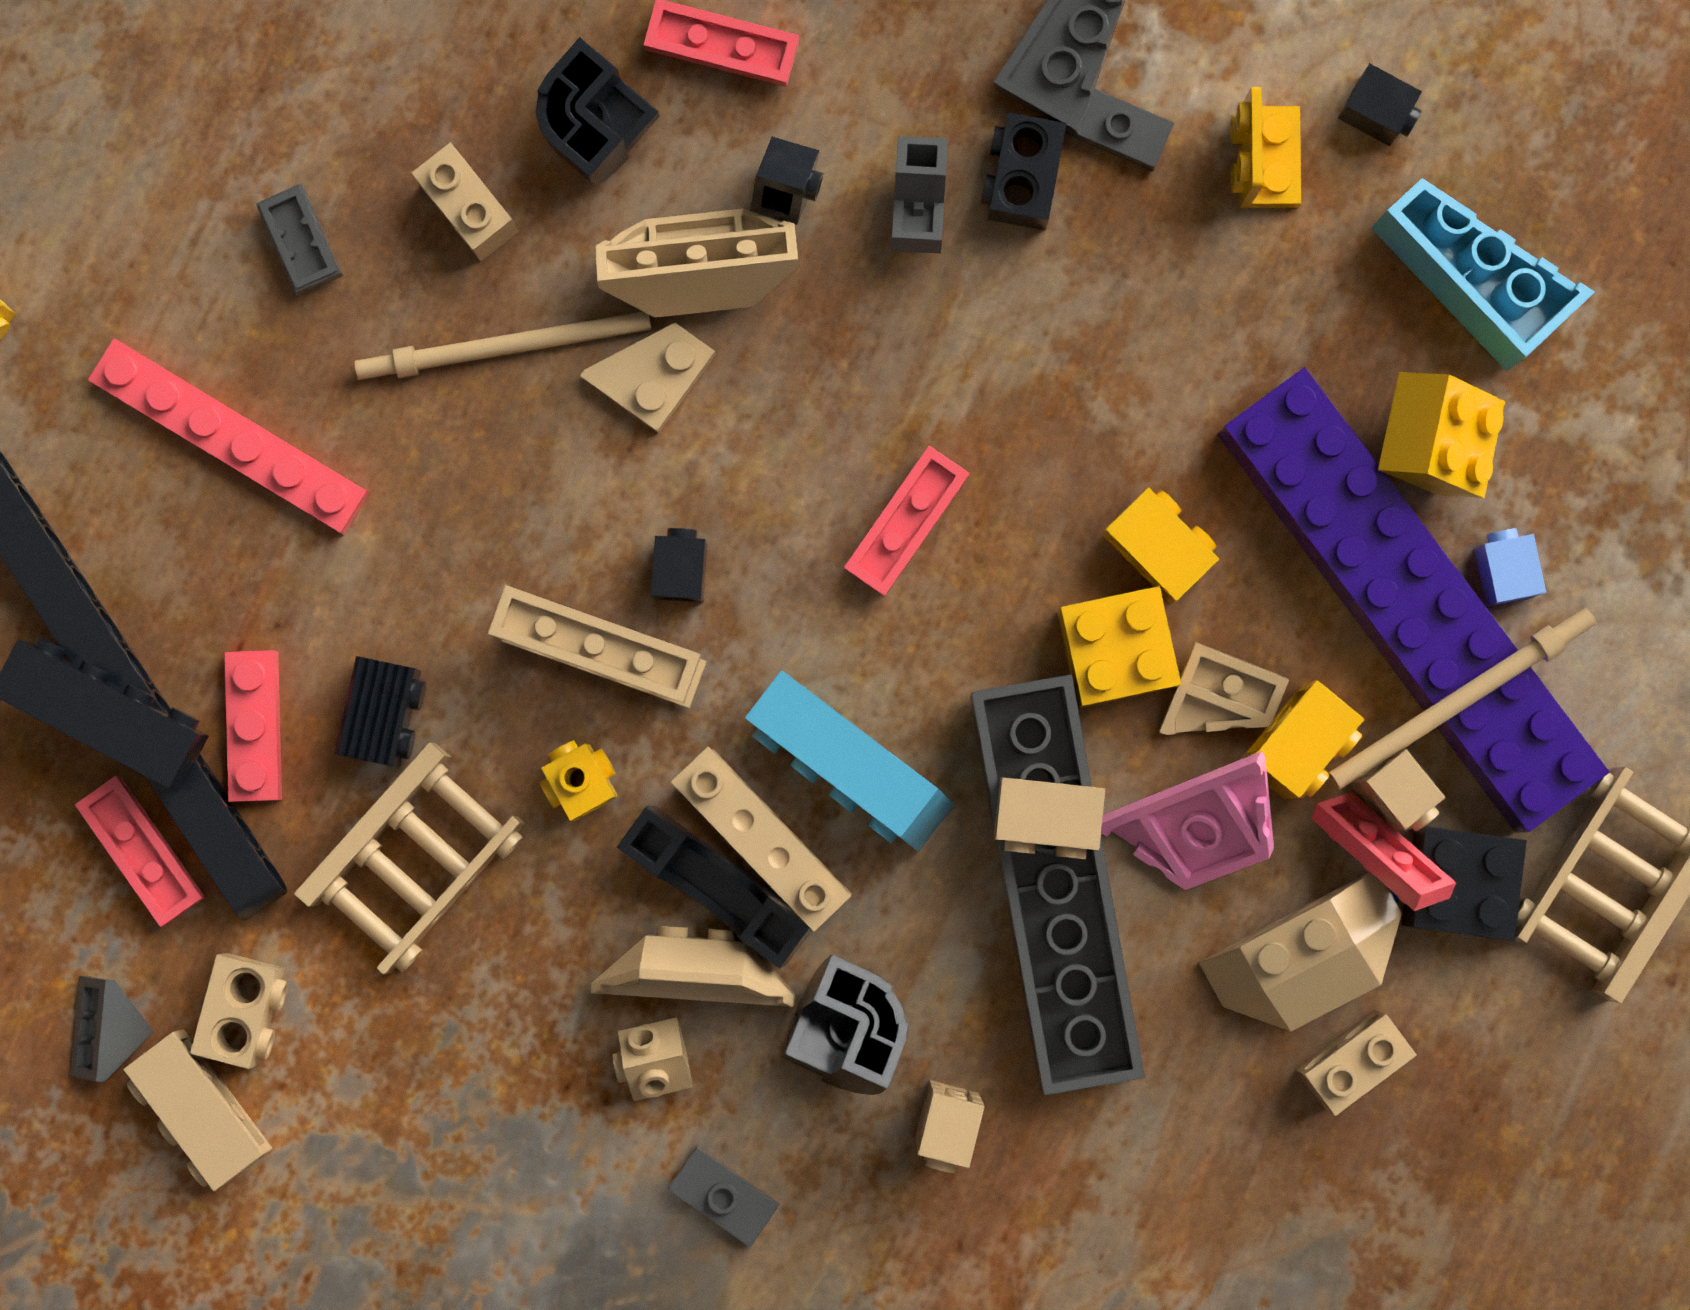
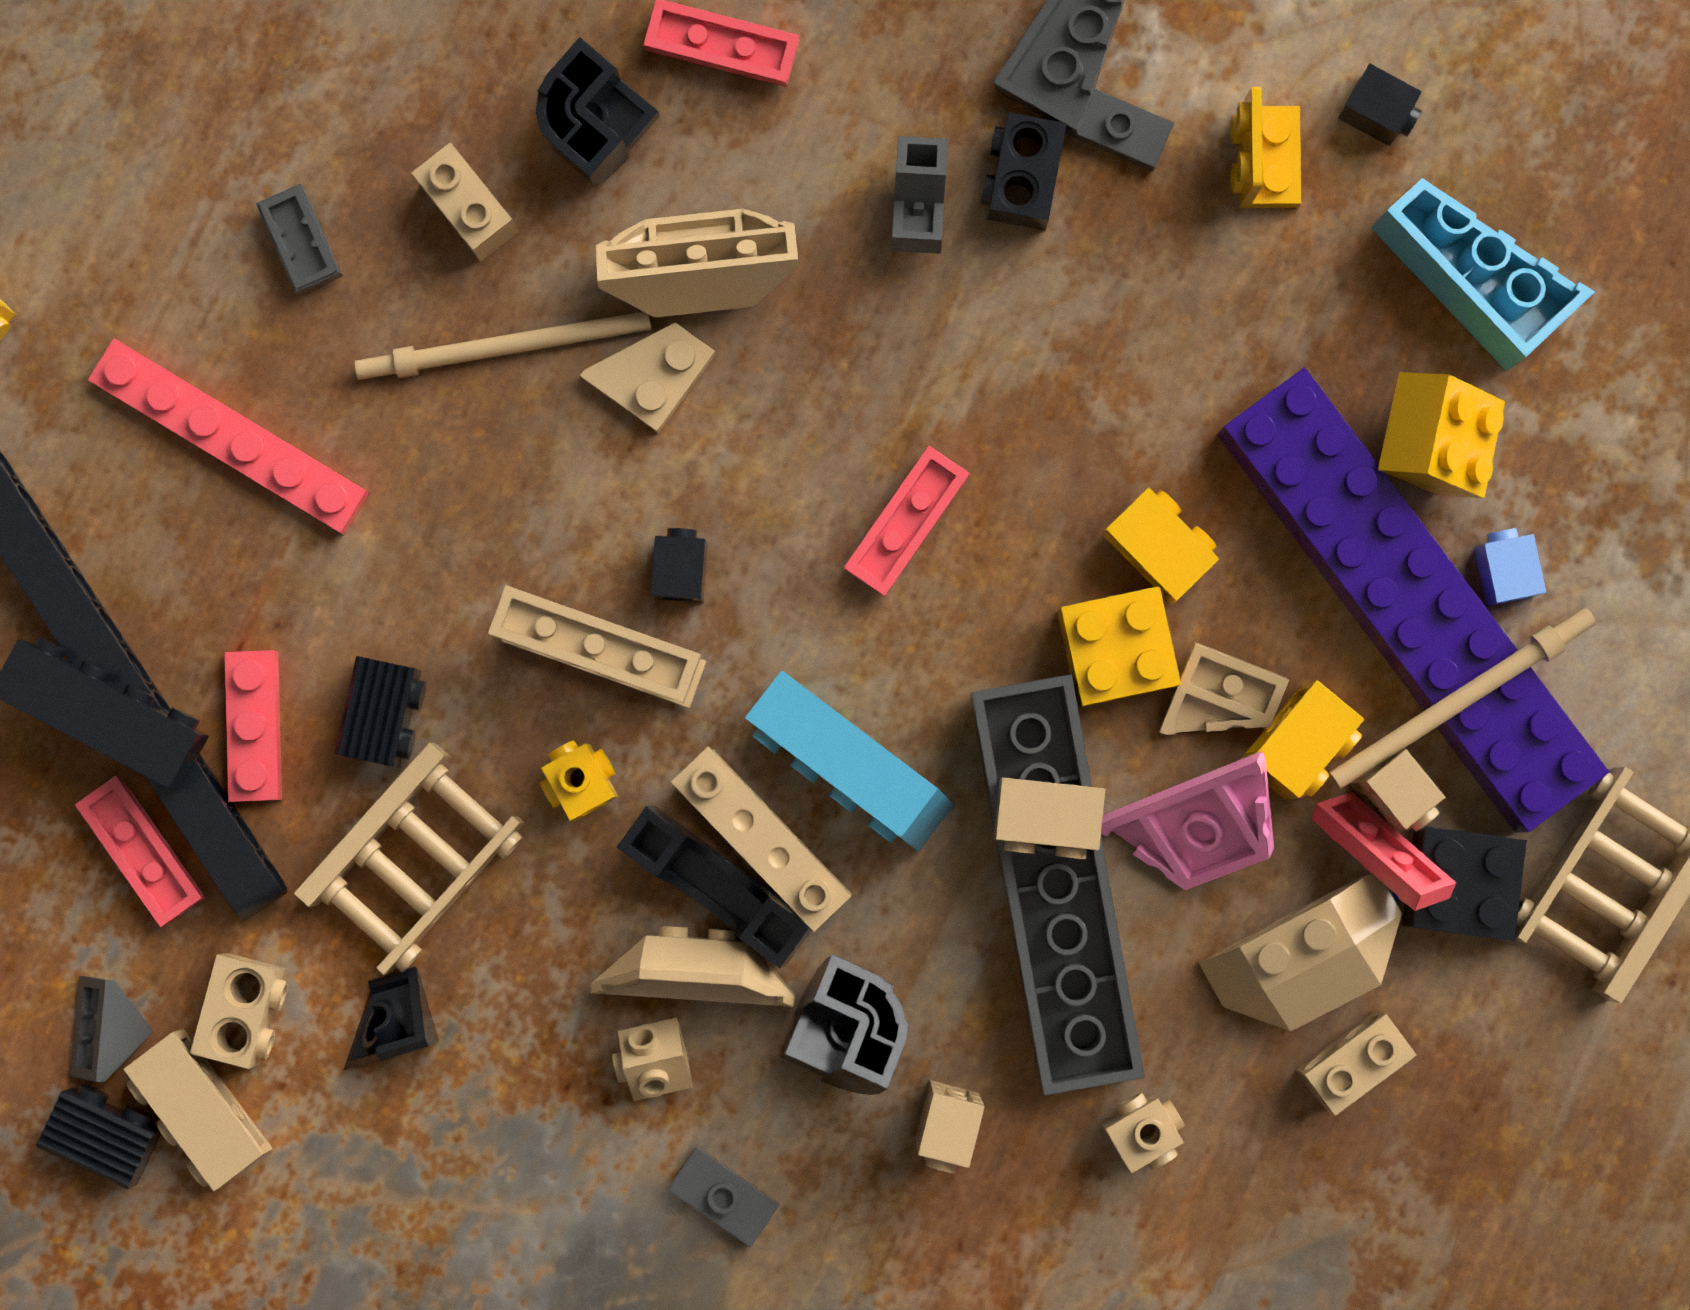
(100, 1135): none -> black brick
(393, 1020): none -> black slope
(786, 180): black brick -> none
(1126, 1126): none -> tan brick

